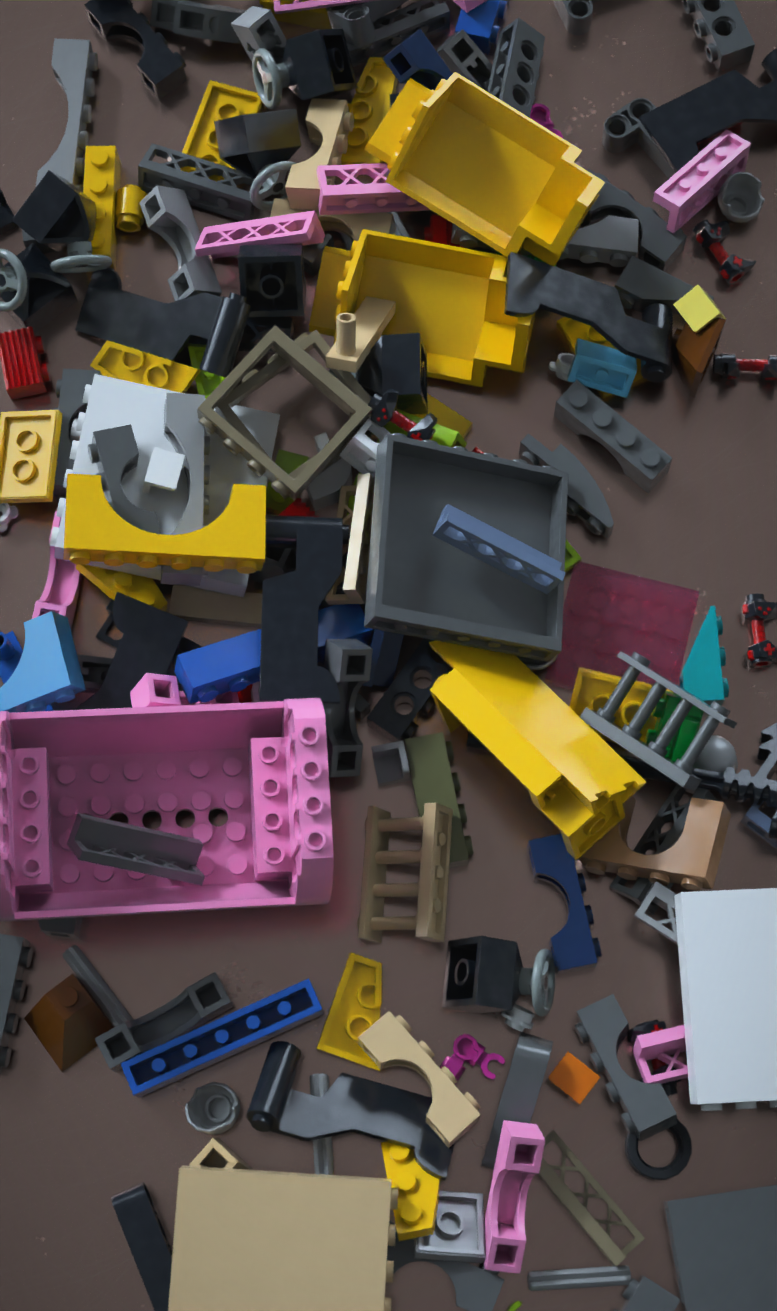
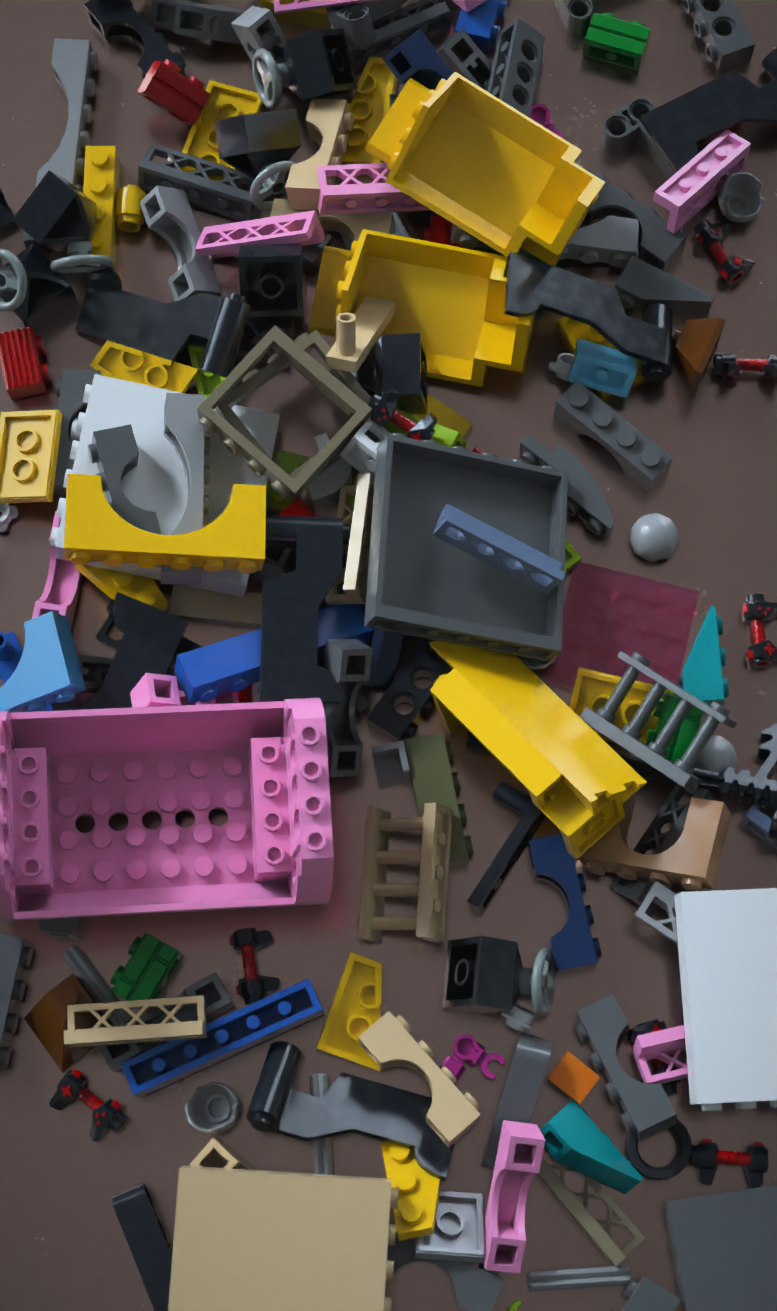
(105, 1115): none -> black piece
(135, 1033): none -> tan fence
(136, 848): dark grey fence -> none
(146, 970): none -> green brick
(163, 470): white panel -> none
(174, 92): none -> red brick
(252, 986): none -> black piece
(511, 849): none -> black piece
(584, 1148): none -> teal slope
(616, 41): none -> green brick
(654, 537): none -> light grey hair
(698, 309): light yellow panel -> none
(708, 1157): none -> black piece

